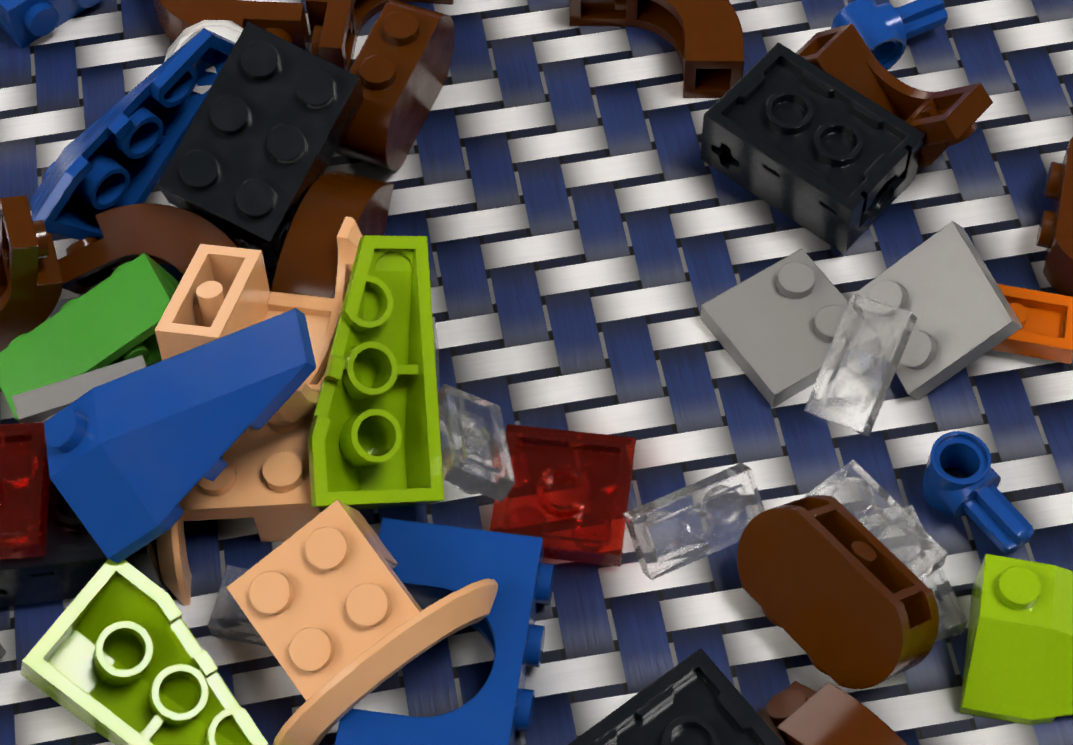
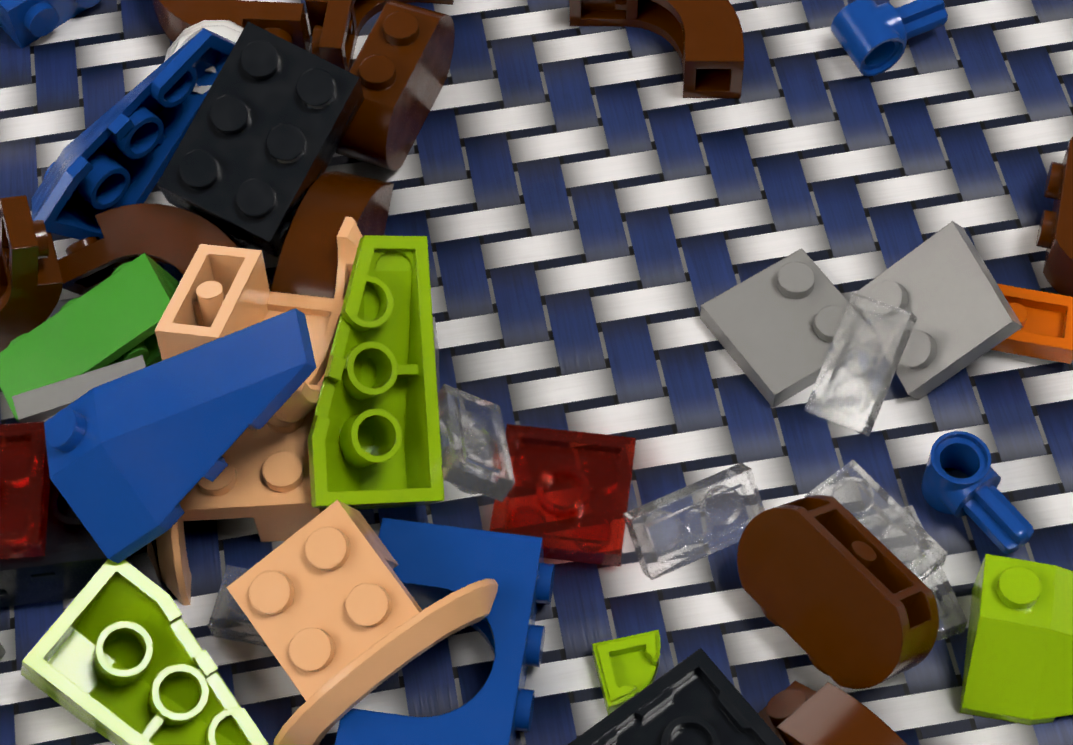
(626, 666): none -> lime tile
(811, 146): black piece -> none
(942, 115): reddish brown arch -> none

